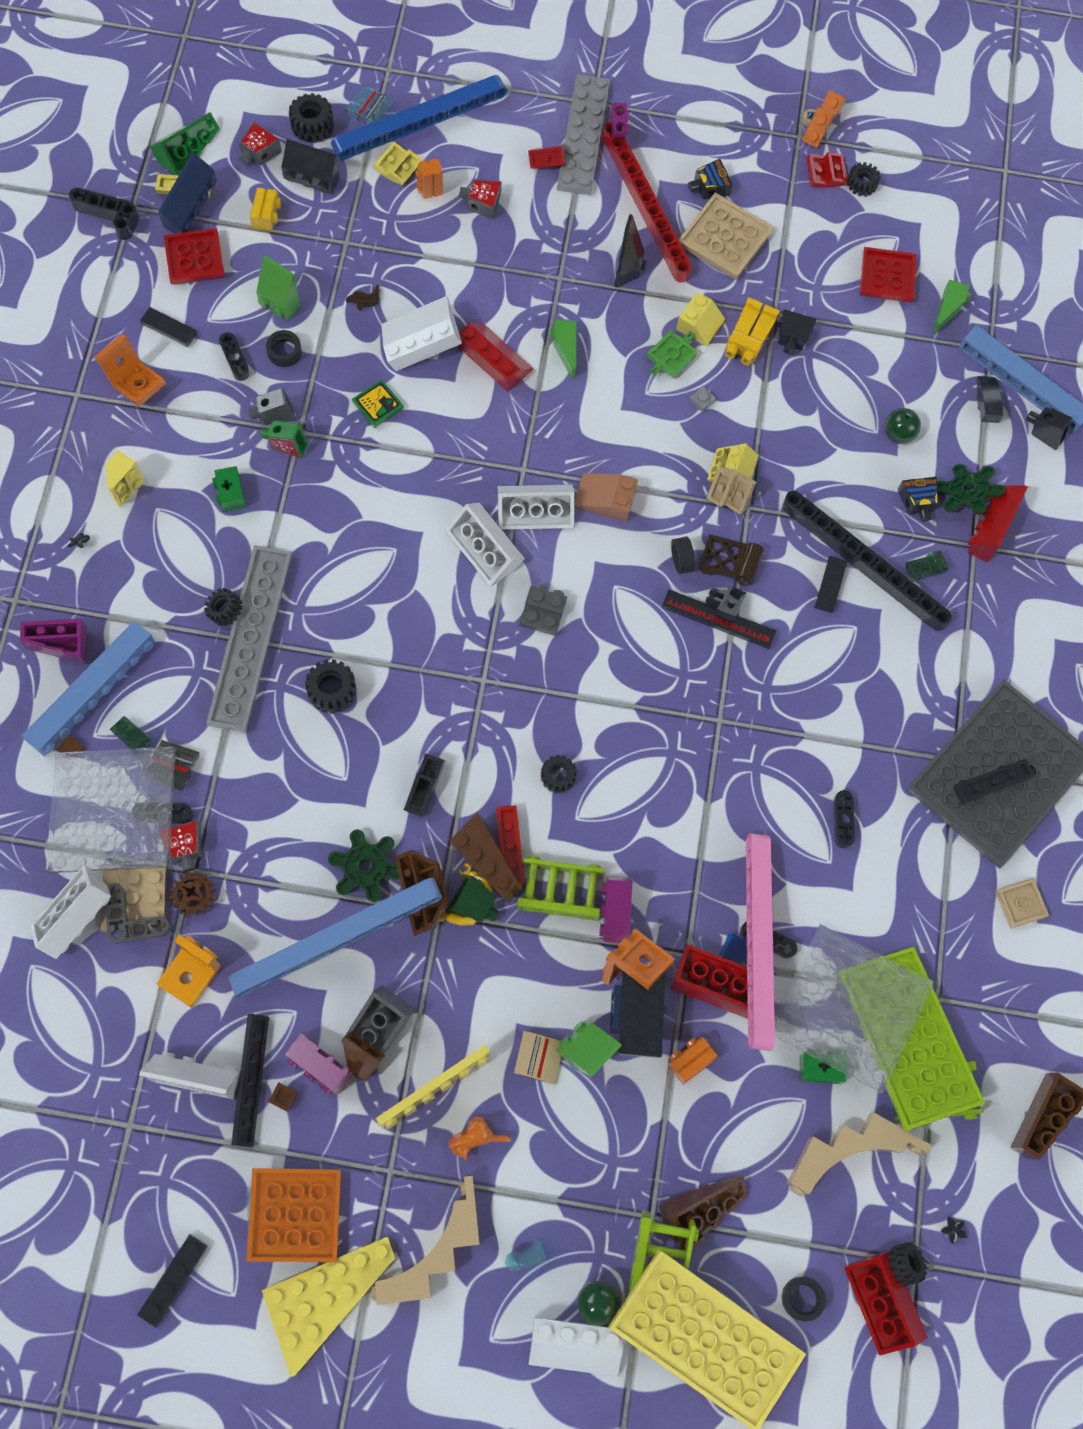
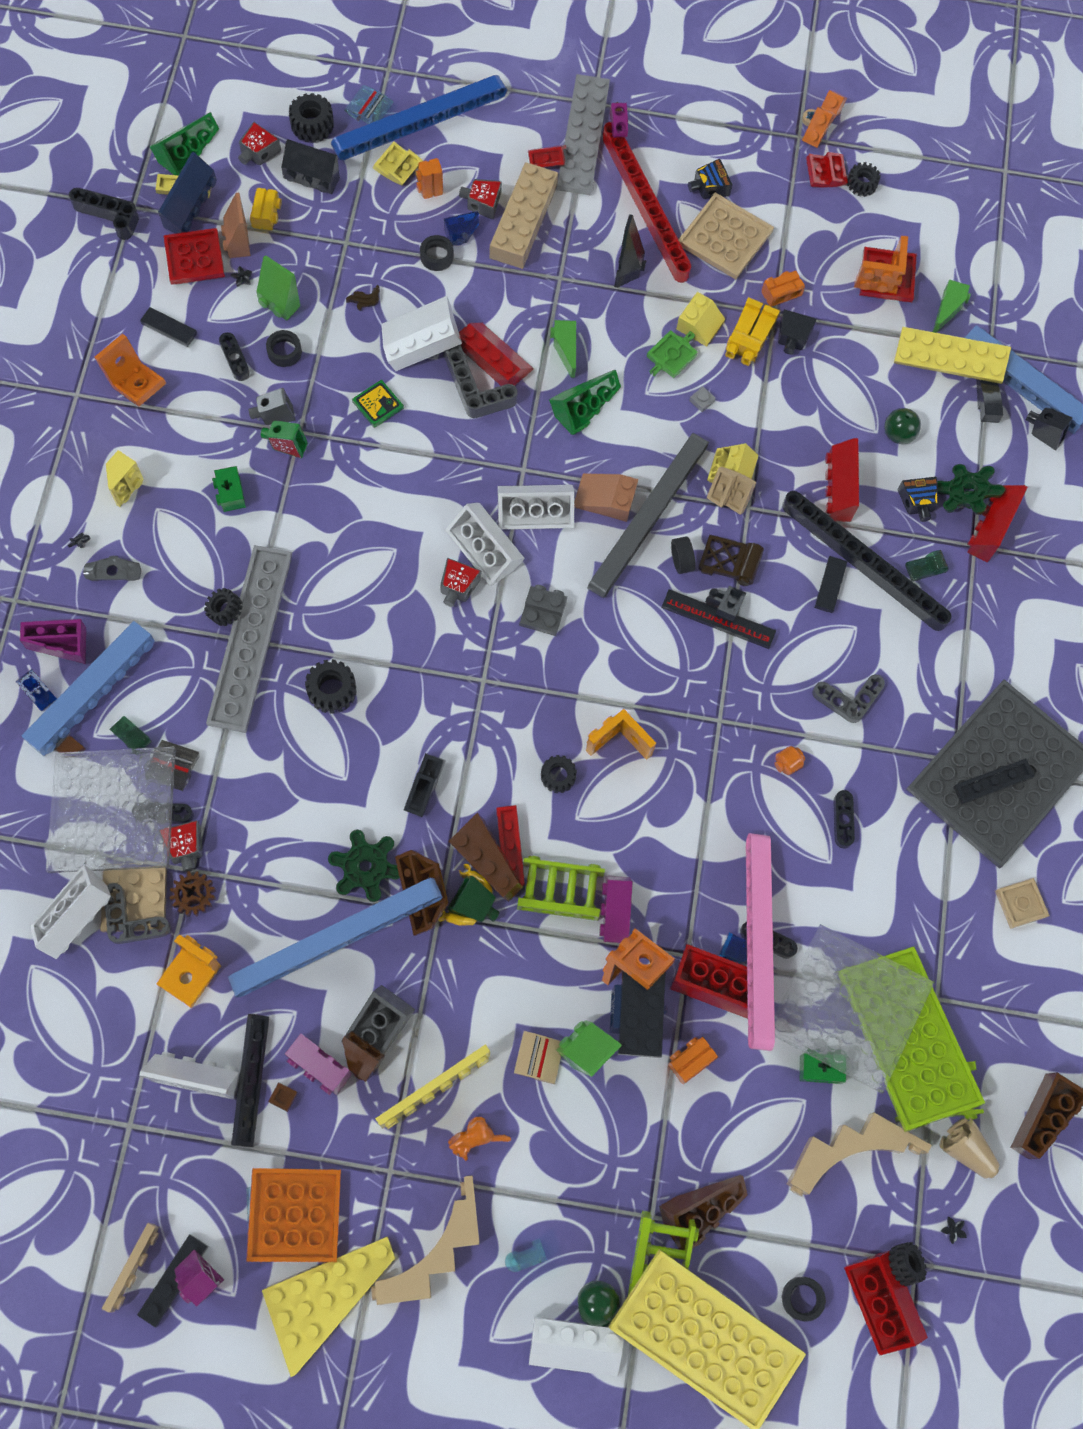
(36, 690): none -> clear blue slope
(126, 569): none -> dark grey piece
(127, 1277): none -> tan plate
(196, 1278): none -> magenta wedge
(235, 230): none -> nougat slope
(242, 276): none -> black plant
(436, 264): none -> black tyre
(458, 581): none -> torso
(461, 227): none -> clear blue slope
(475, 397): none -> dark grey beam
(523, 215): none -> tan brick
(579, 404): none -> green wedge
(630, 730): none -> light orange bracket
(647, 515): none -> dark grey beam
(782, 288): none -> orange brick
(789, 760): none -> orange head
(842, 480): none -> red slope
(848, 704): none -> dark grey beam
(883, 276): none -> orange bracket
(952, 355): none -> light yellow plate
(970, 1148): none -> tan cone

